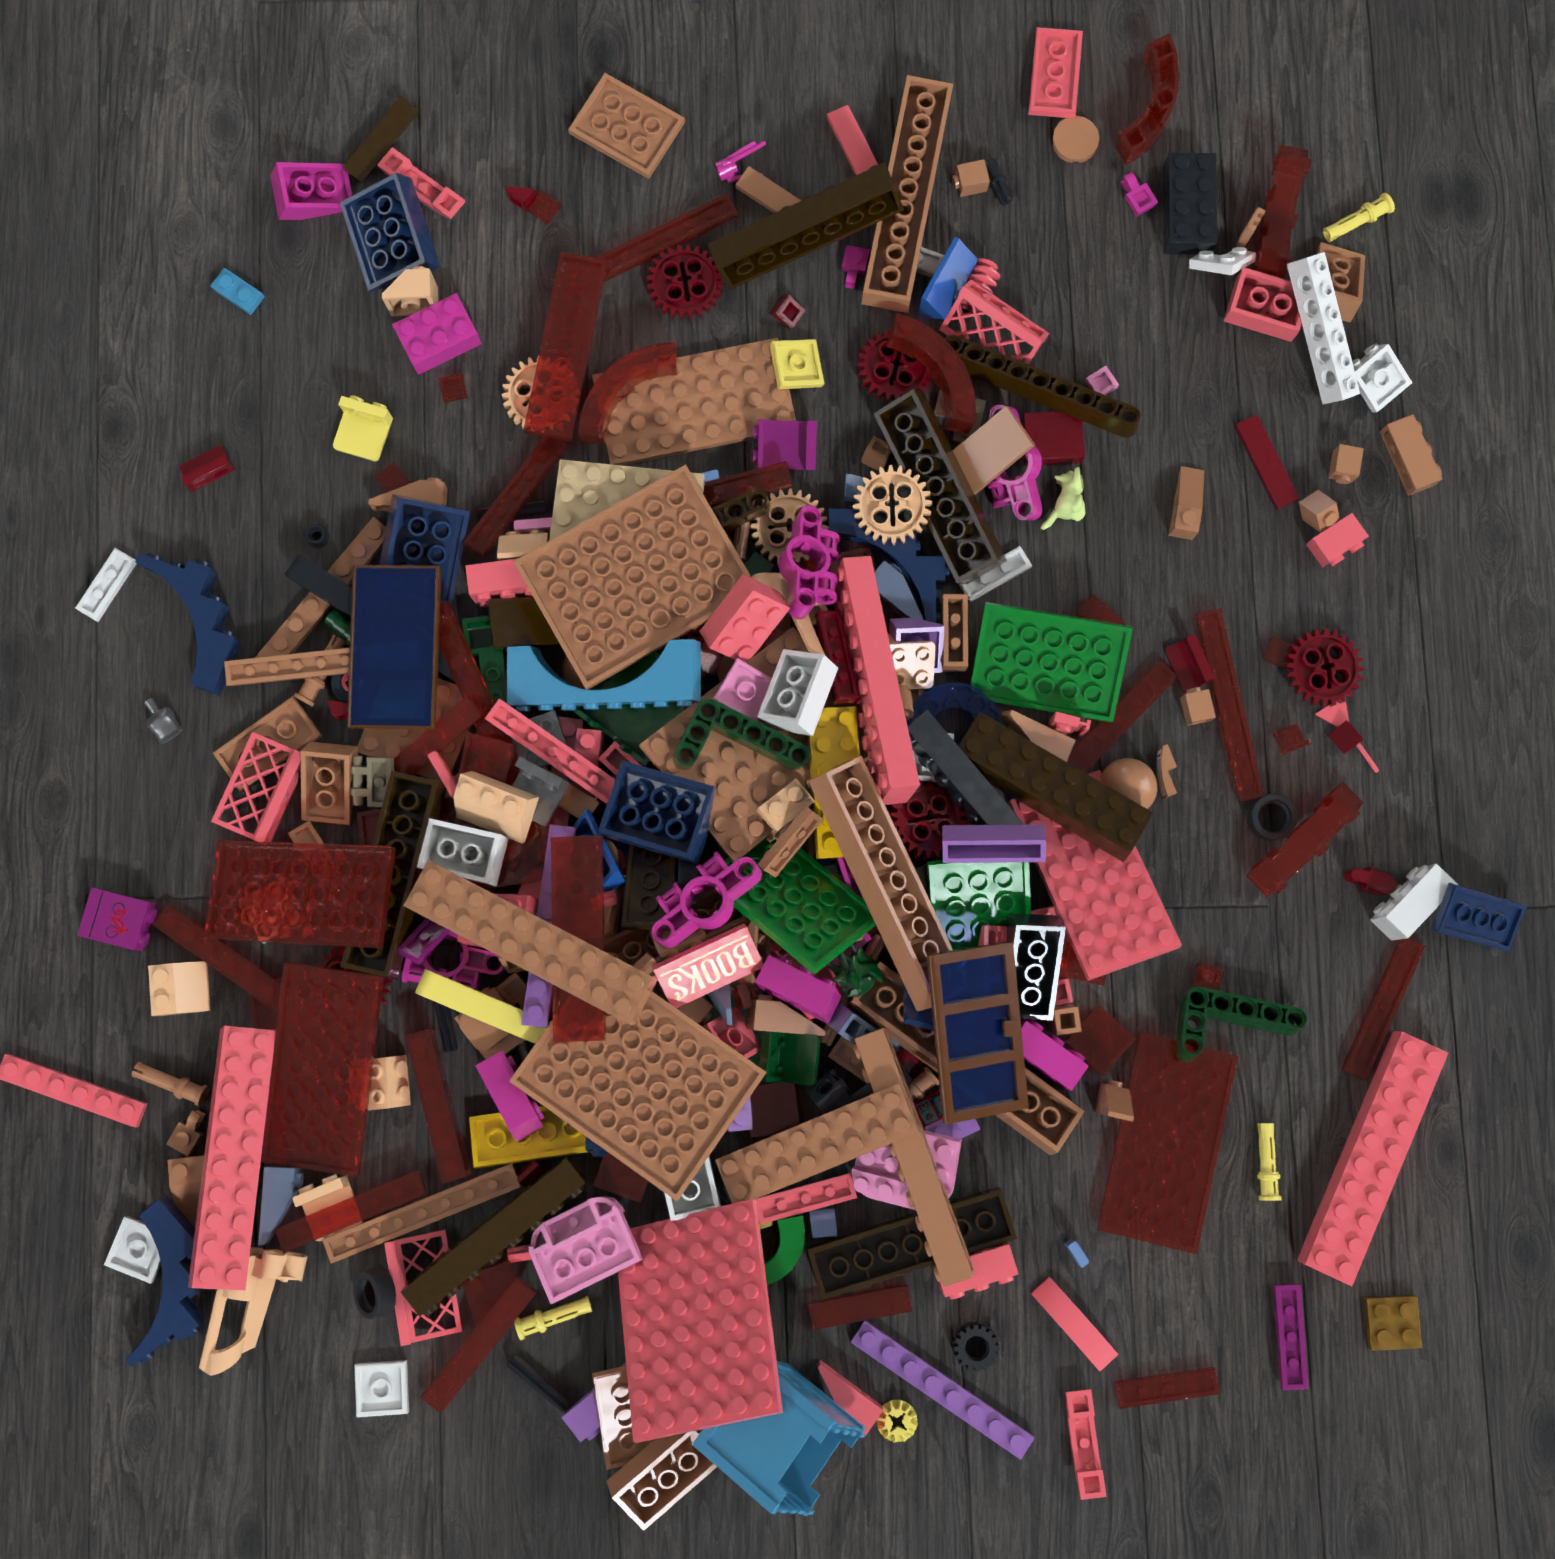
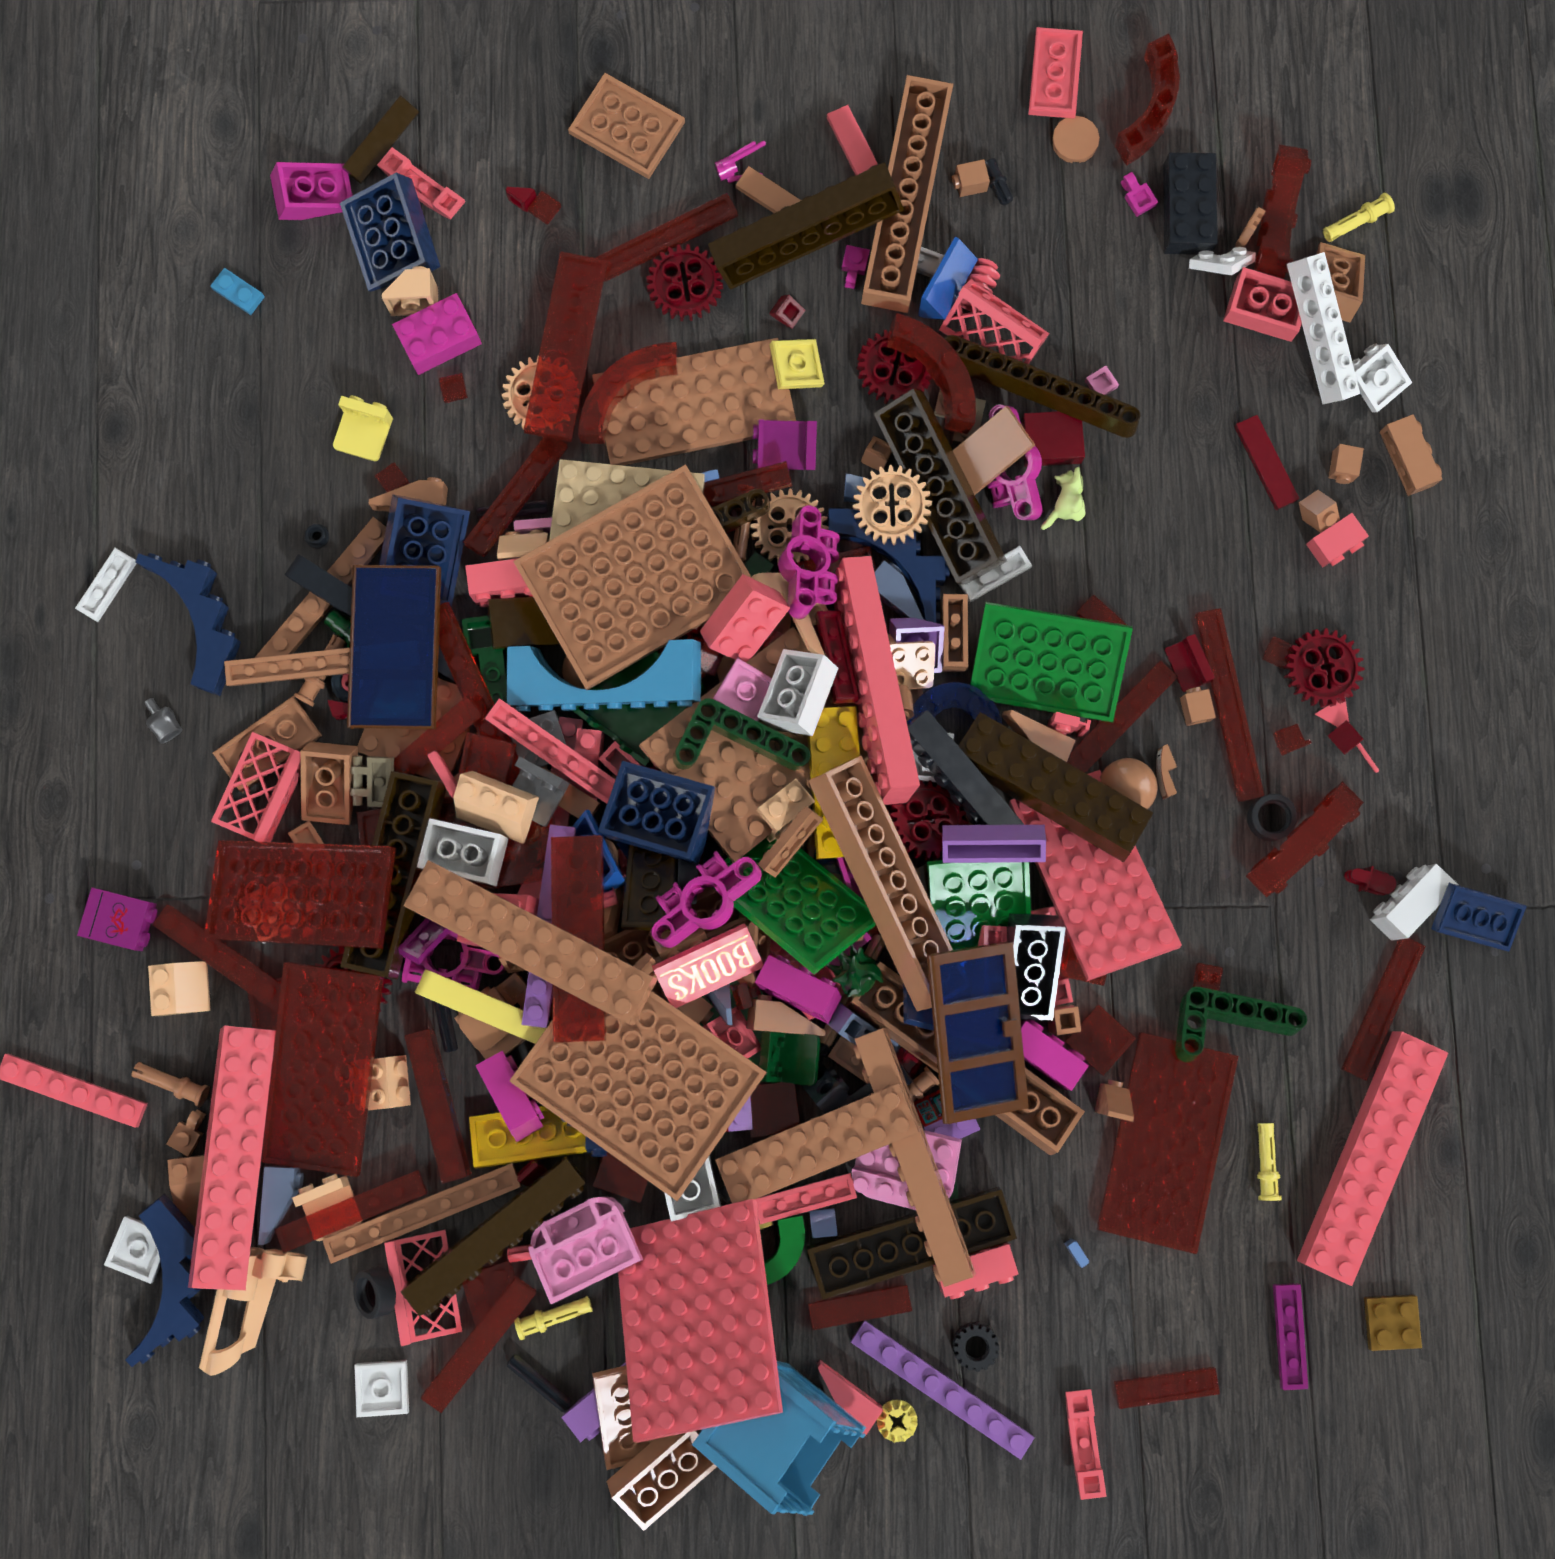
(205, 468): dark red panel -> none
(1074, 1323): coral slope -> none
(1187, 503): nougat slope -> none

